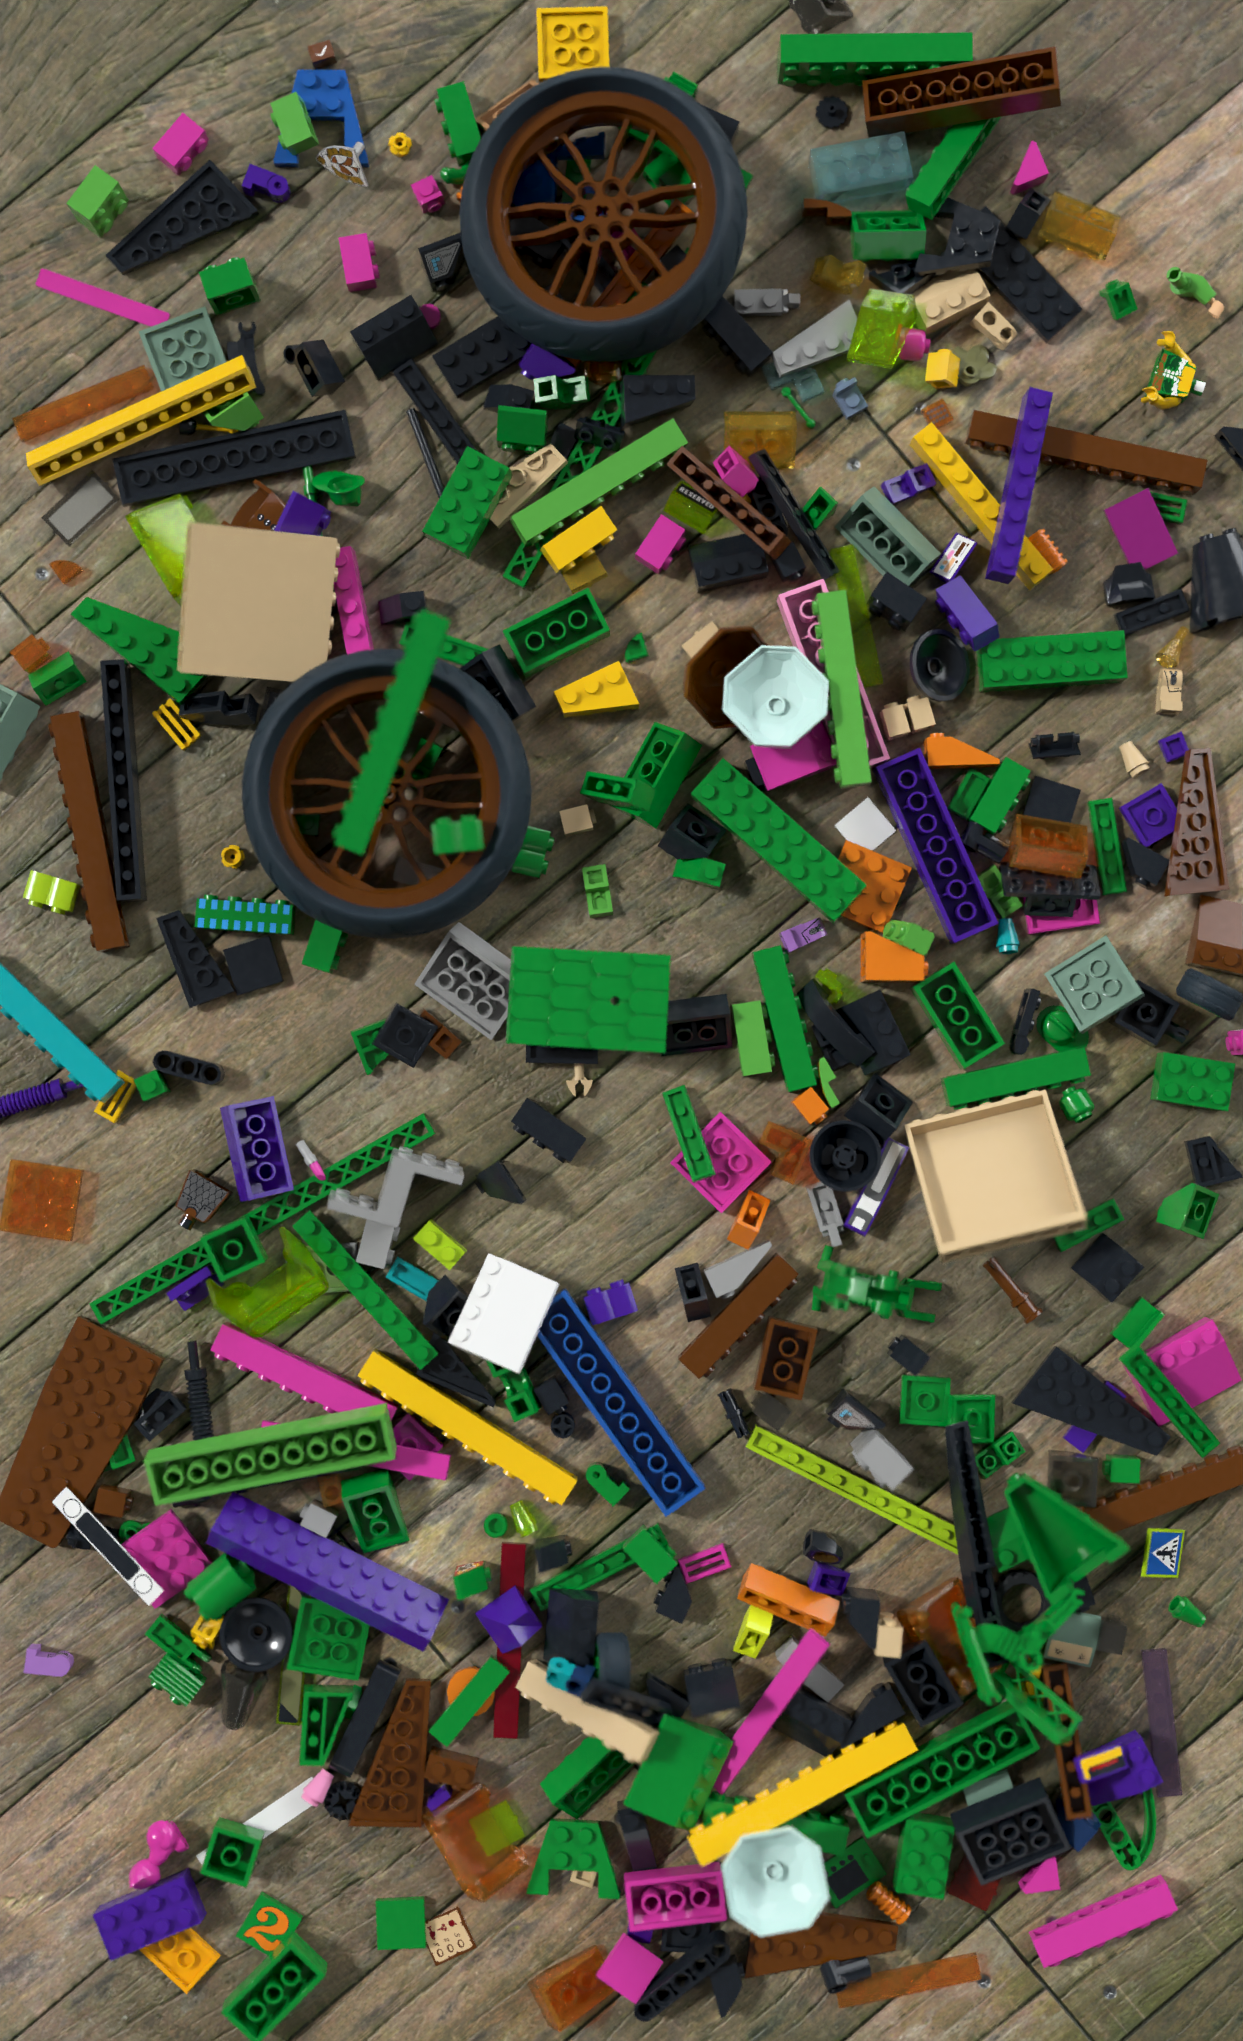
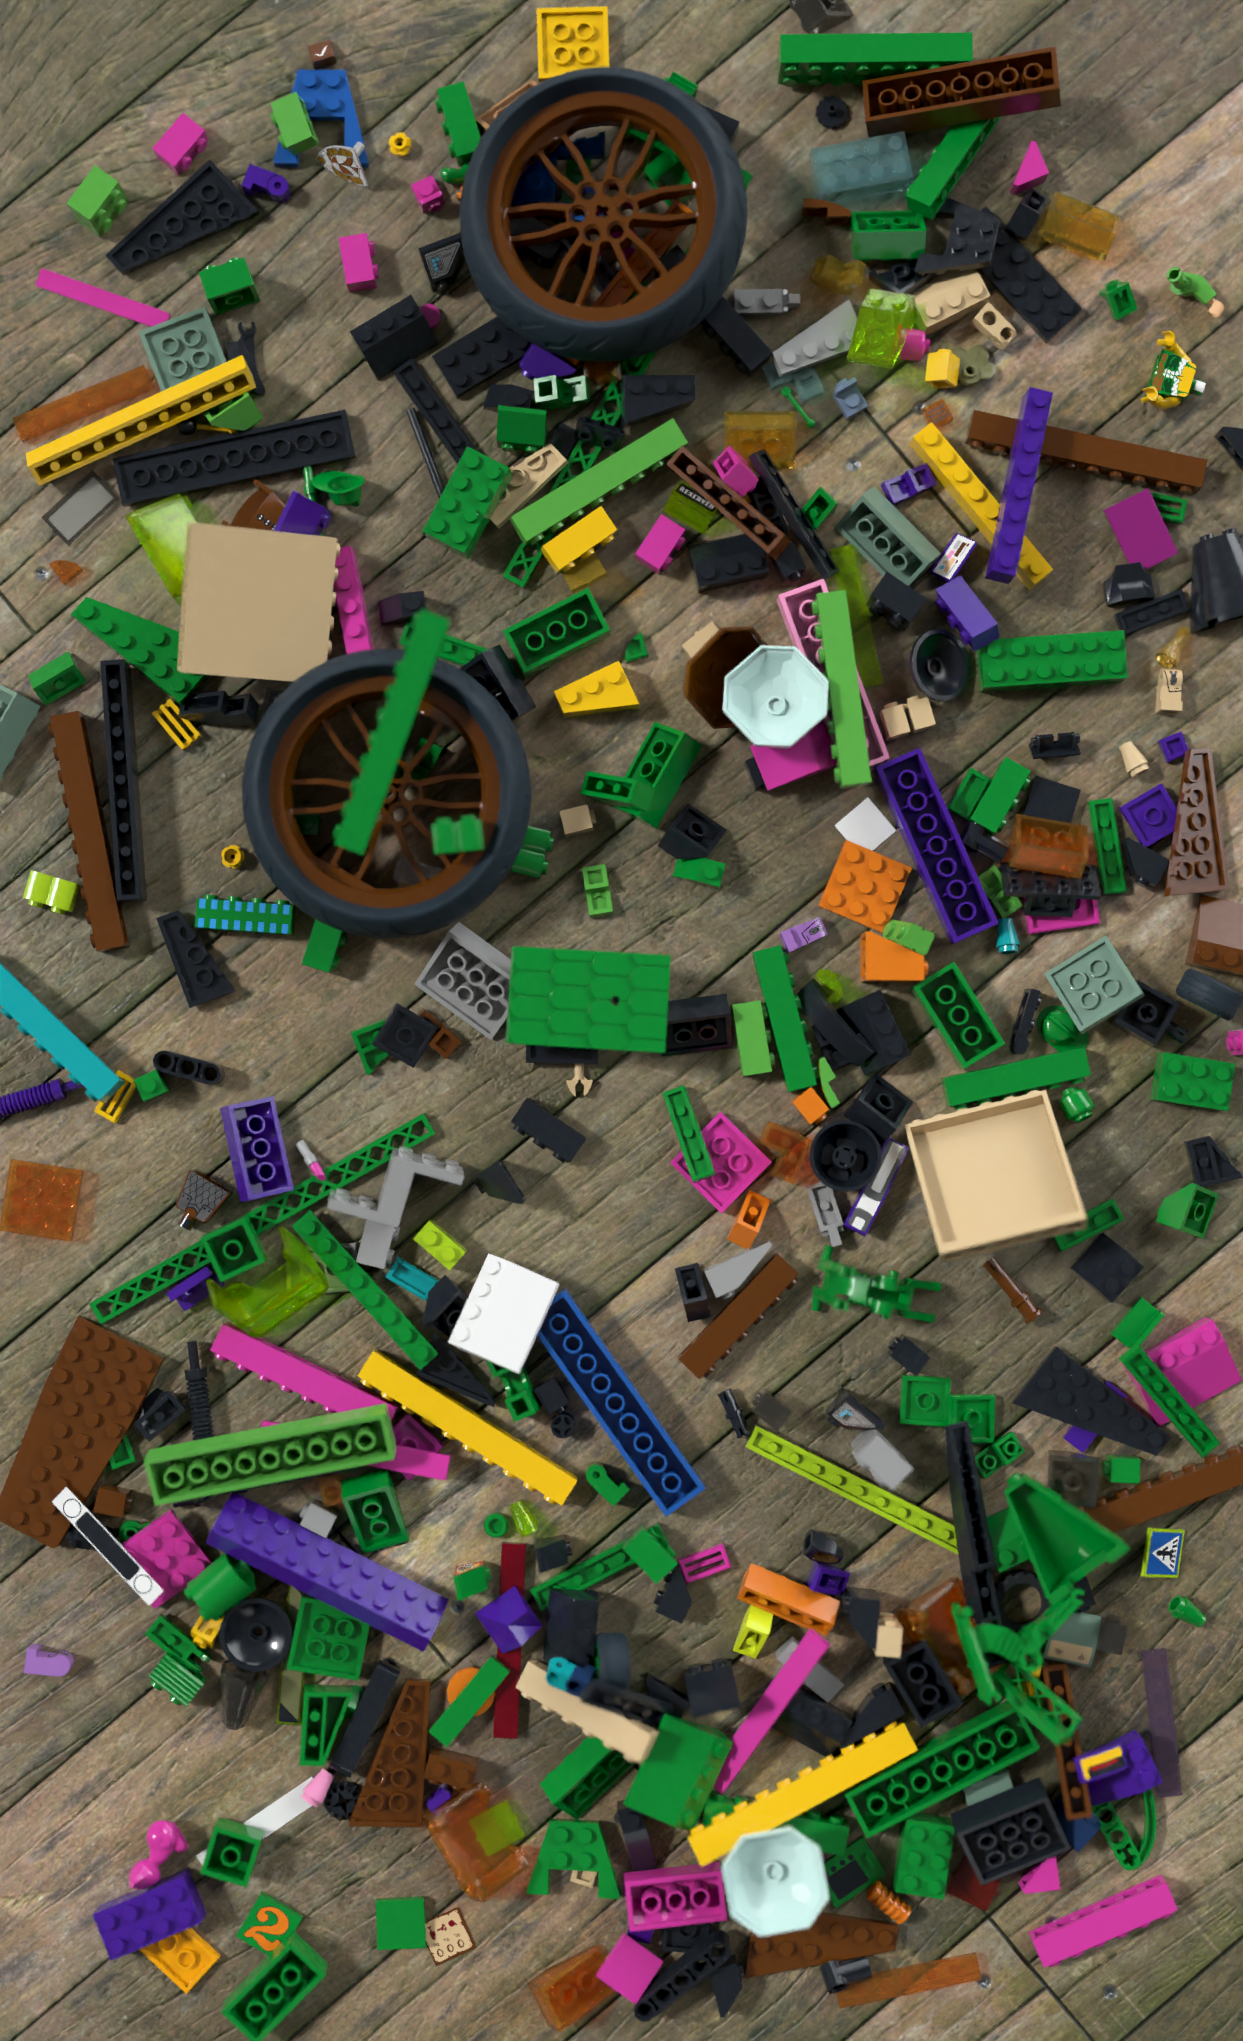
(31, 653): clear orange brick -> none
(253, 965): black tile -> none
(315, 366): black hinge -> none
(610, 1302): dark purple brick -> none
(778, 840): green brick -> none
(785, 1358): reddish brown brick -> none
(950, 753): orange slope -> none
(1047, 550): orange piece -> none

